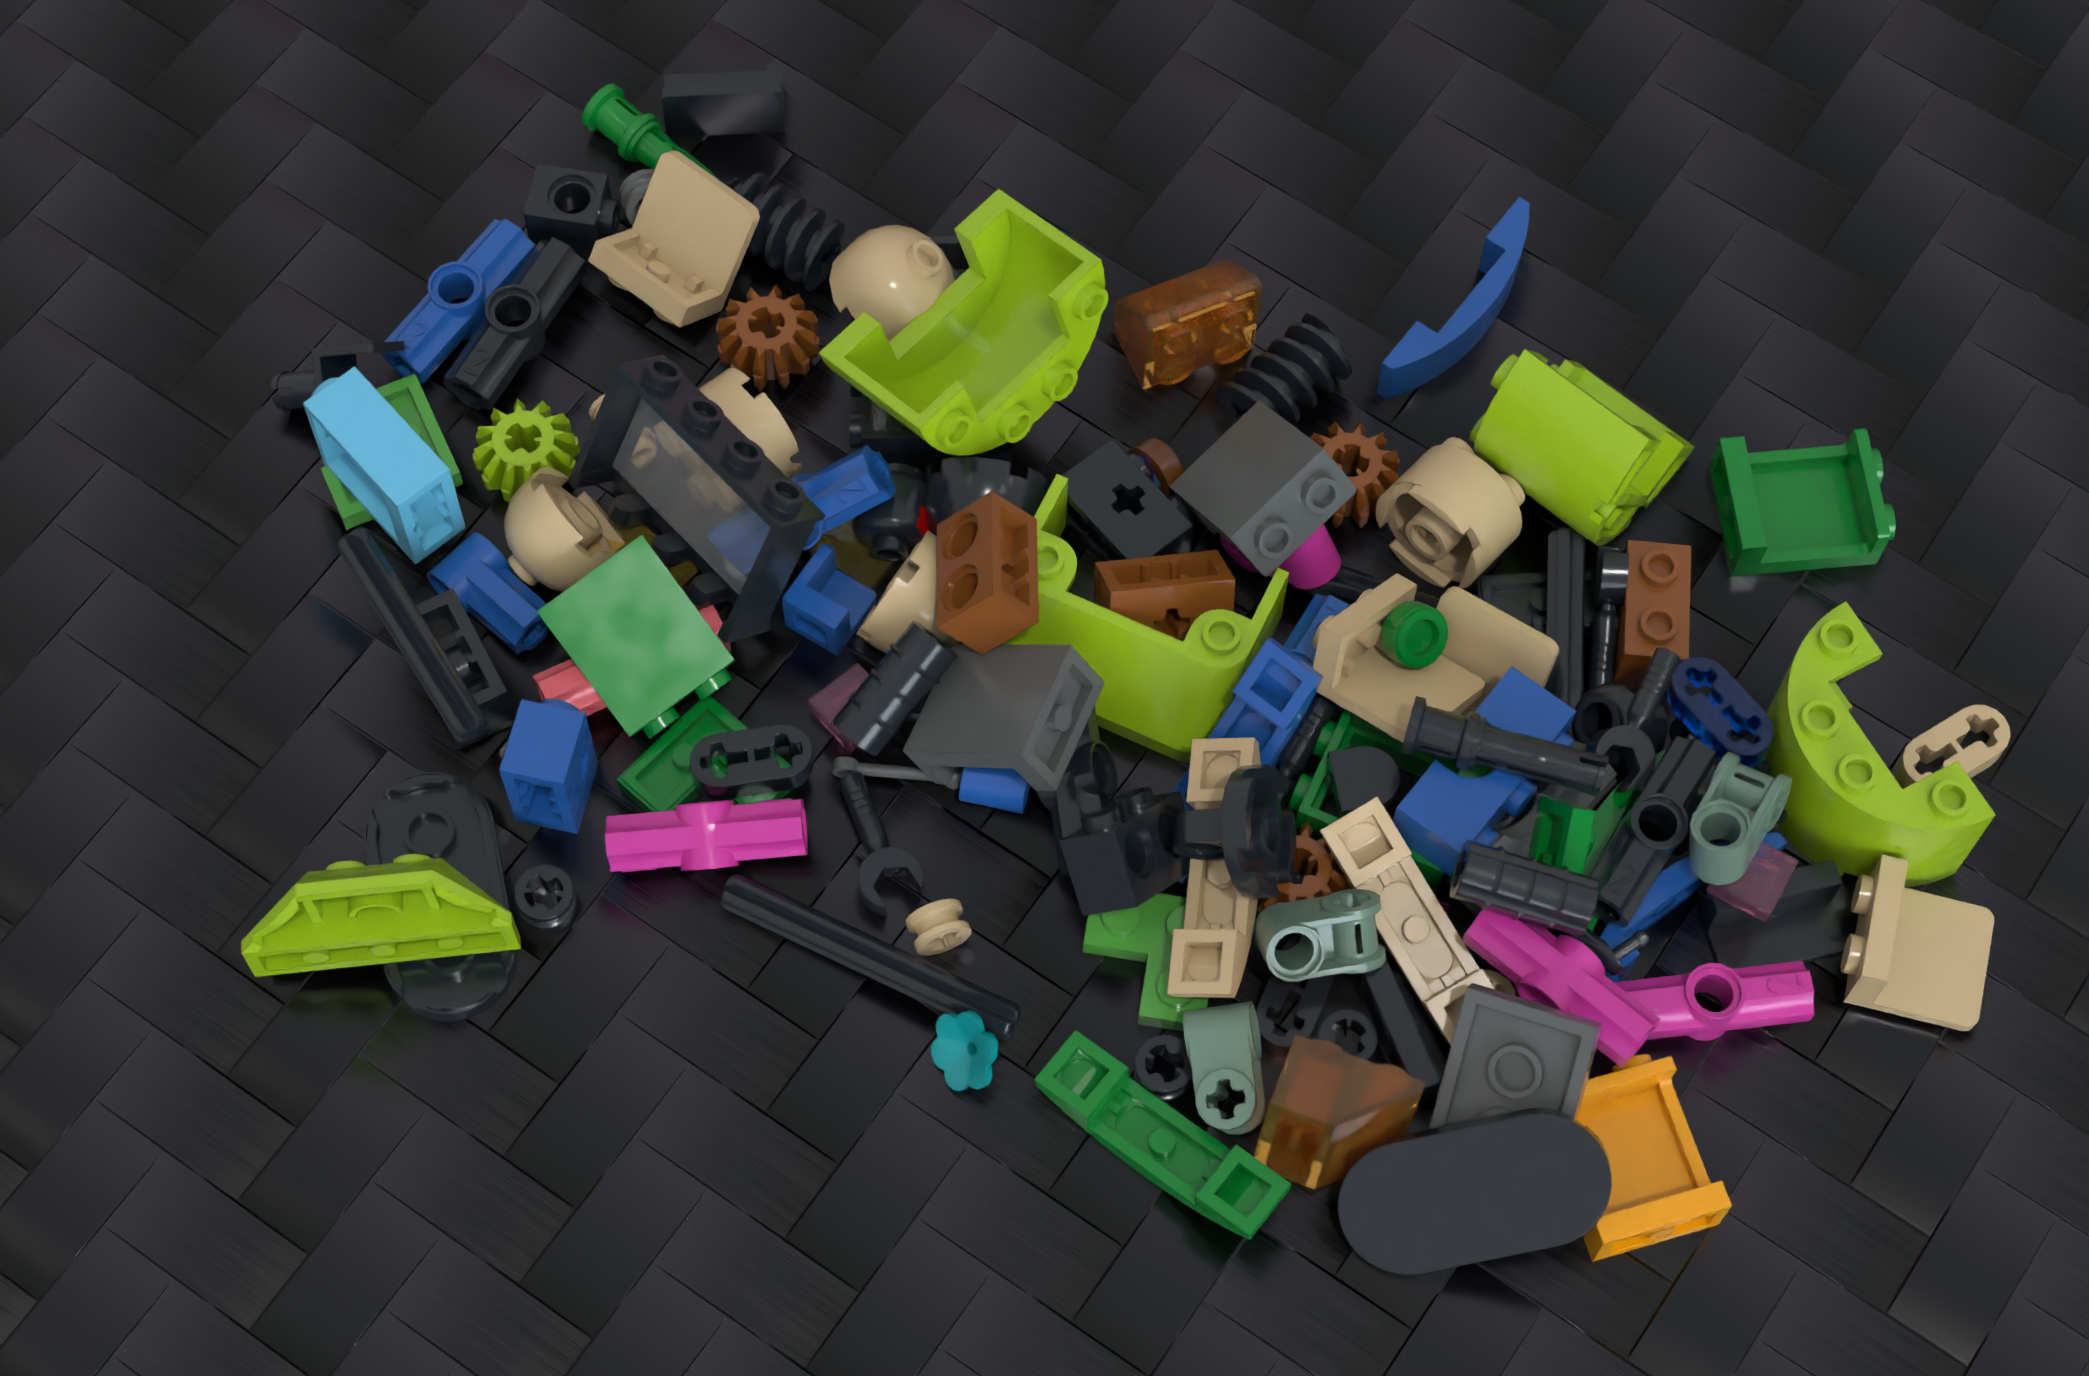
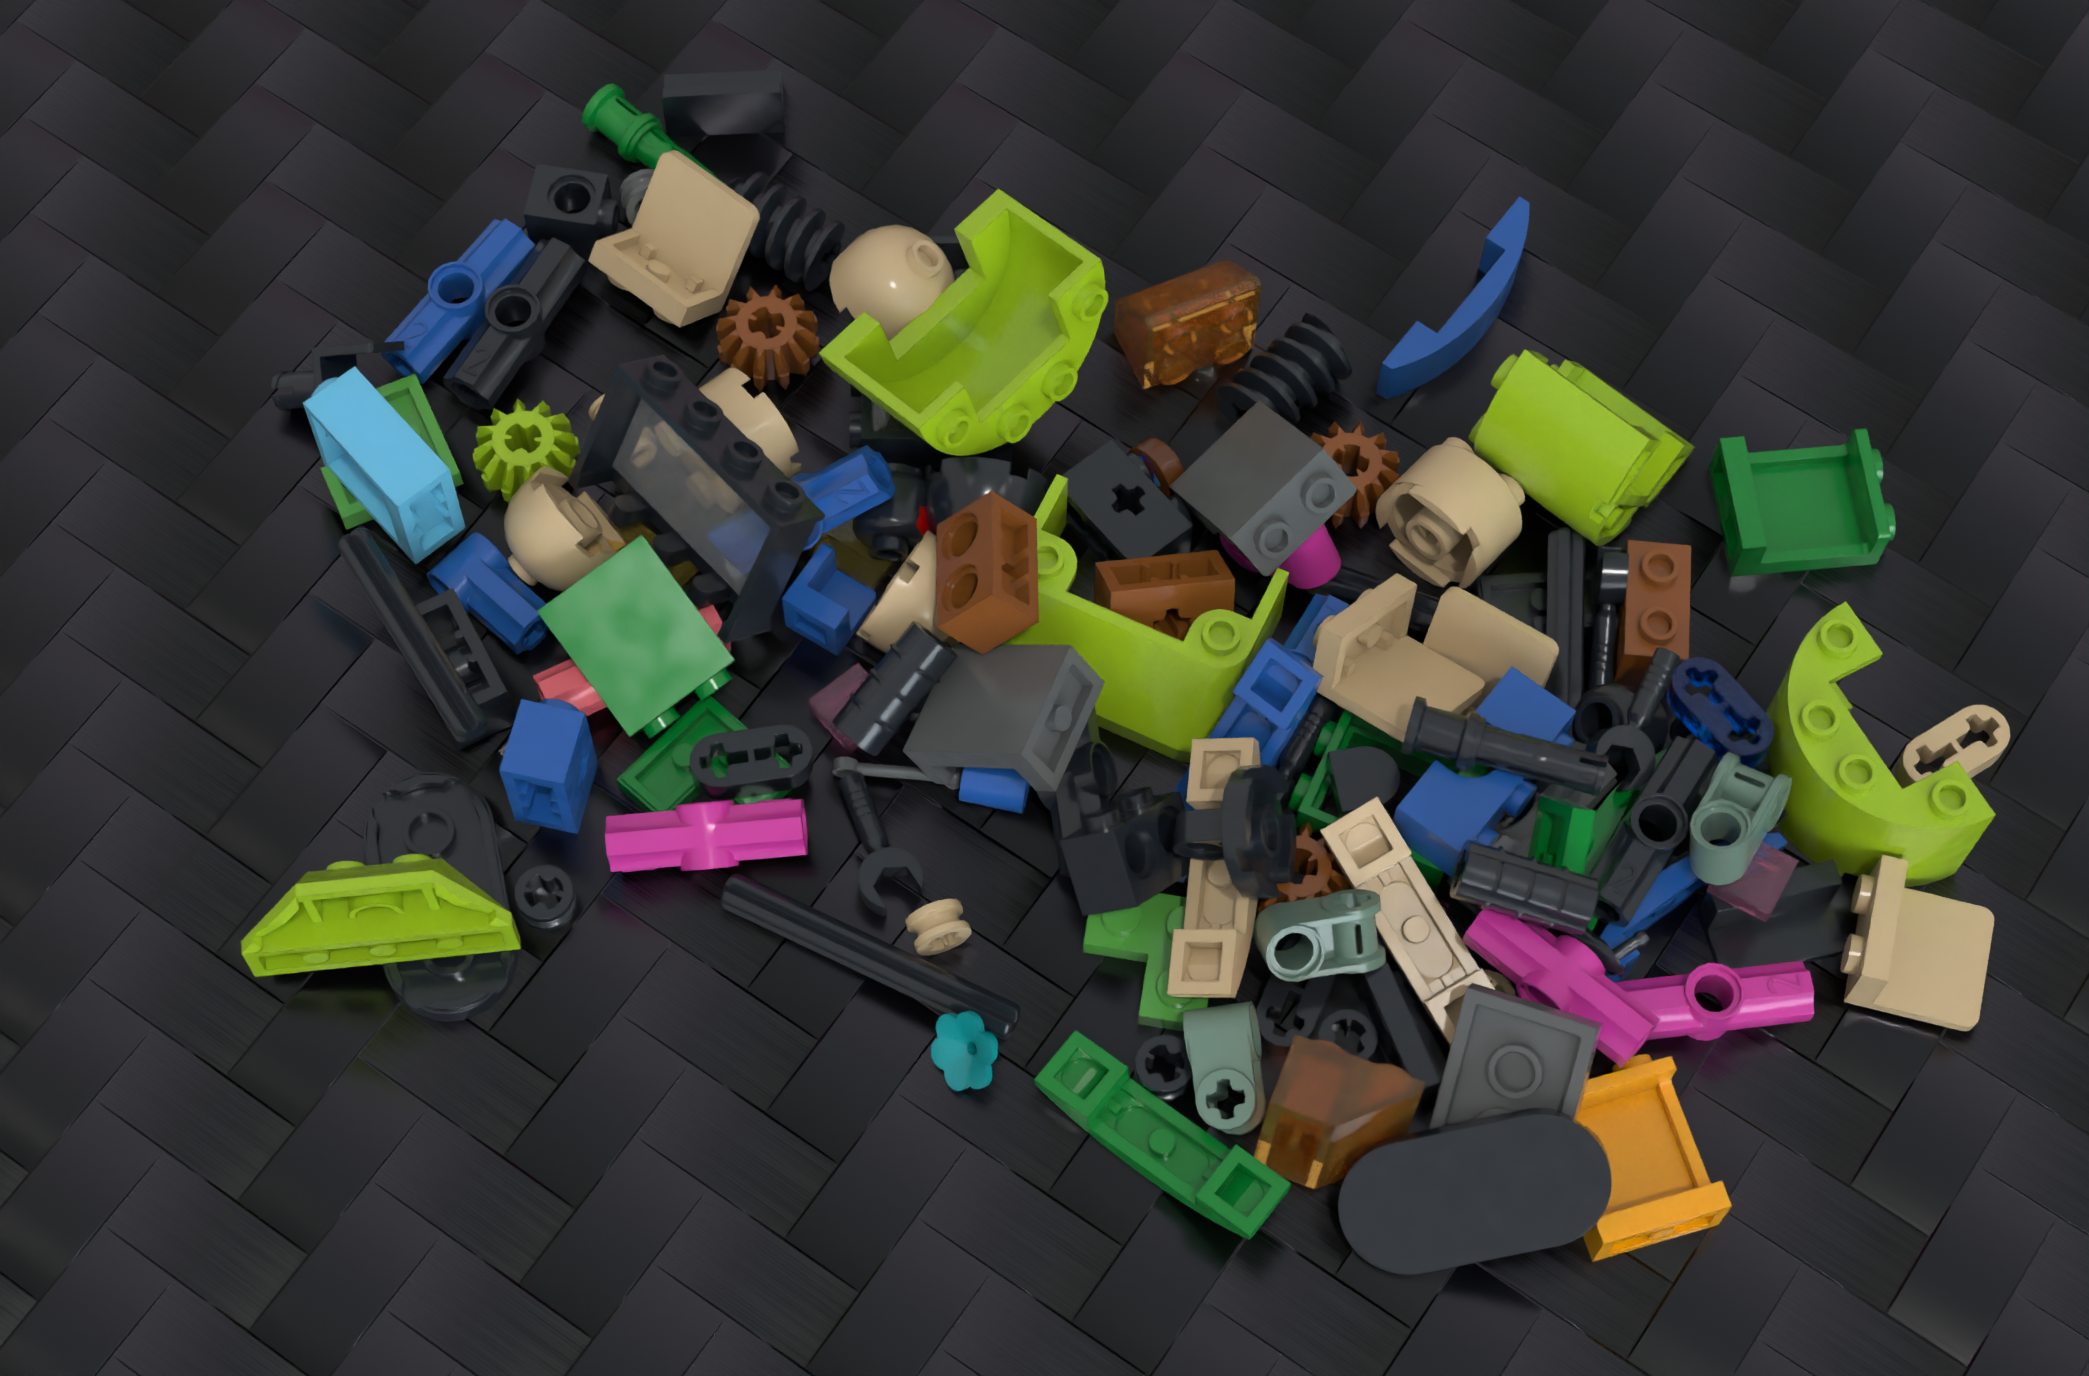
(1414, 634): green tile -> none

